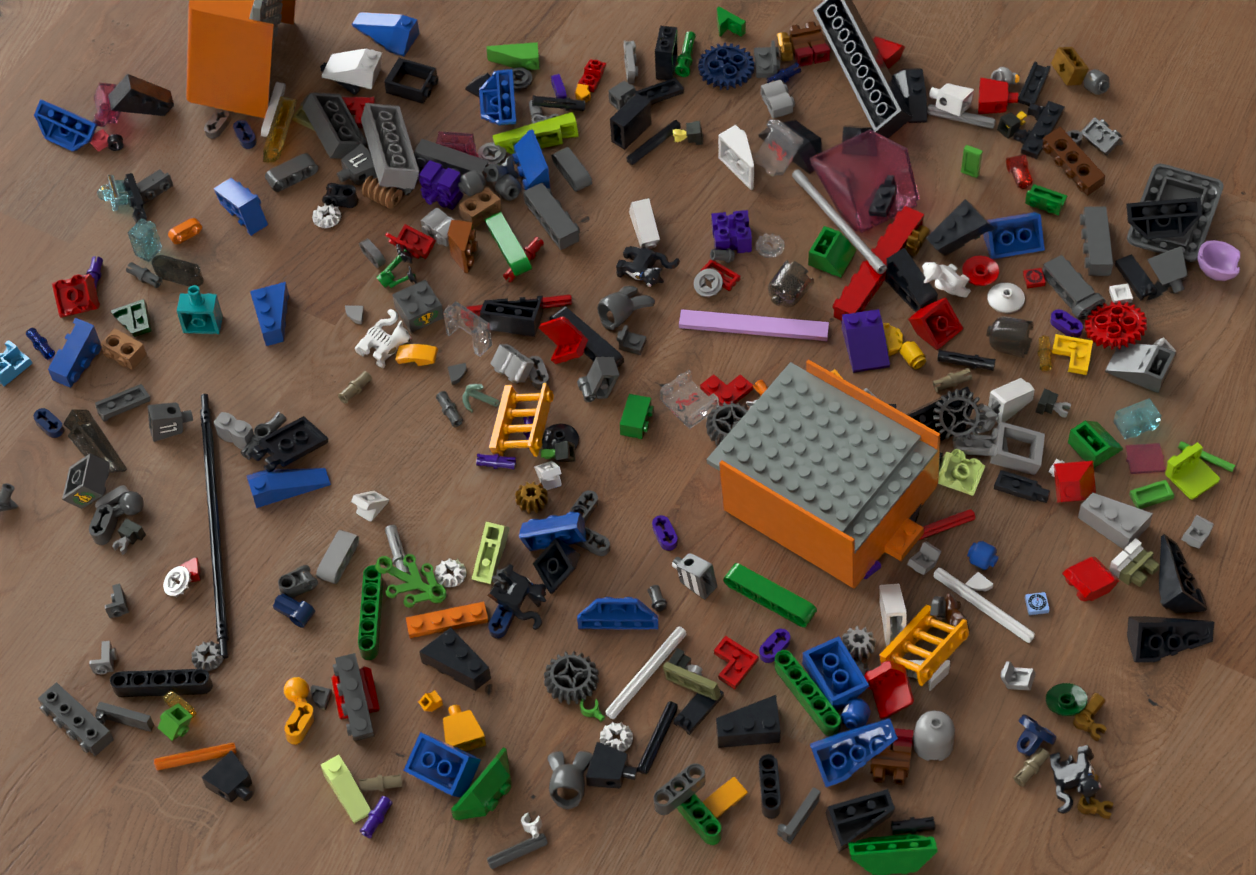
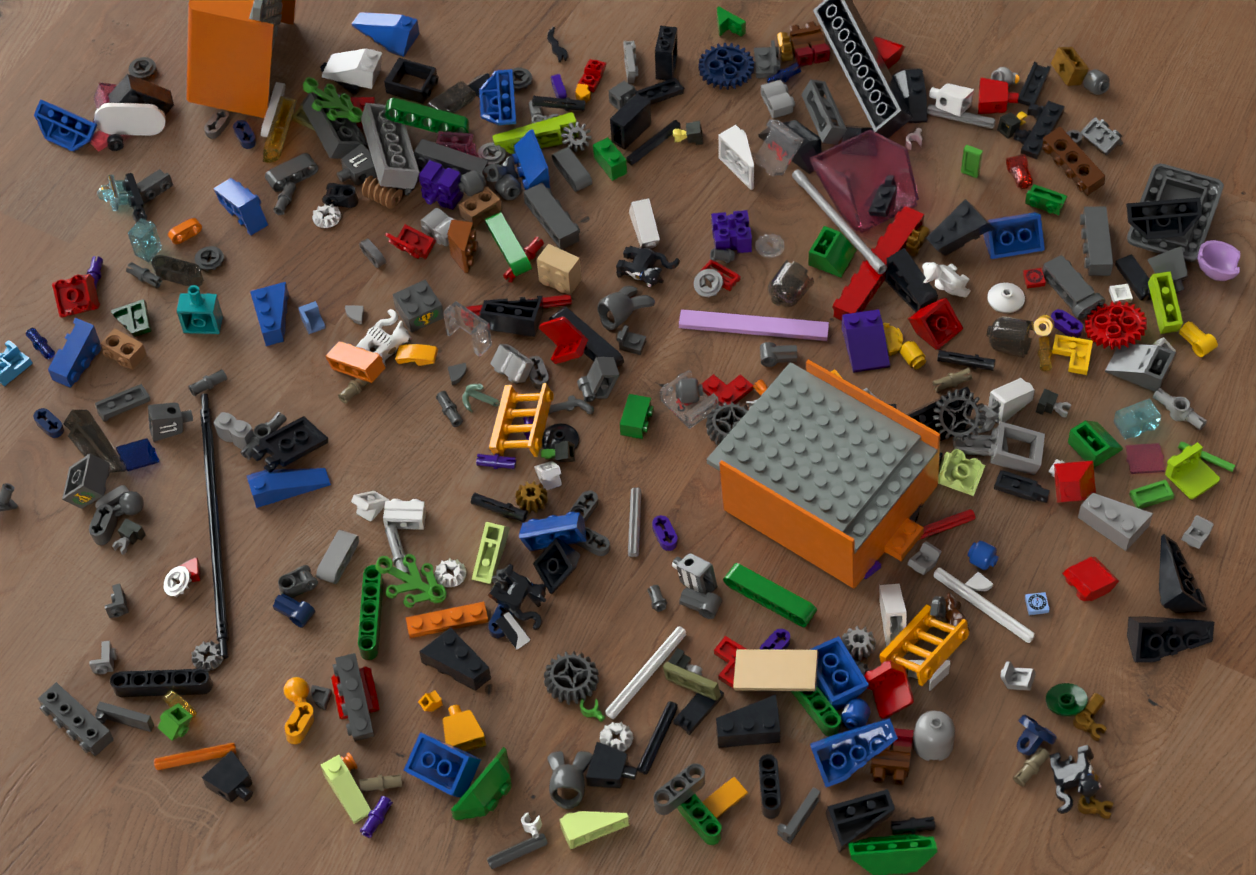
(130, 119): none -> white tile
(137, 454): none -> clear blue piece
(145, 63): none -> dark grey gear
(203, 255): none -> dark grey gear
(207, 382): none -> dark grey pin
(284, 198): none -> dark grey pin
(311, 317): none -> medium blue panel
(349, 111): none -> bright green plant
(349, 762): none -> orange bush
(355, 361): none -> brick
(386, 277): green plant -> none
(405, 514): none -> white brick
(416, 116): none -> green beam
(453, 98): none -> clear smoke beam
(499, 507): none -> black pin
(512, 630): none -> sticker
(515, 55): bright green slope -> none
(556, 49): none -> black hair
(559, 269): none -> tan brick
(570, 404): none -> dark grey piece
(574, 130): none -> light grey gear
(588, 826): none -> yellowish green slope
(610, 159): none -> green brick
(617, 614): blue wedge -> none
(634, 522): none -> light grey axle
(685, 59): green pin -> none
(689, 390): none -> dark grey head
(705, 604): none -> dark grey piece
(772, 354): none -> dark grey piece
(776, 670): none -> tan tile
(822, 112): none -> dark grey brick
(916, 136): none -> white piece
(980, 270): red dish -> none
(1048, 321): none -> yellow brick
(1132, 562): olive hips -> none
(1165, 302): none -> lime brick
(1179, 409): none -> light grey pin
(1201, 342): none -> yellow piece

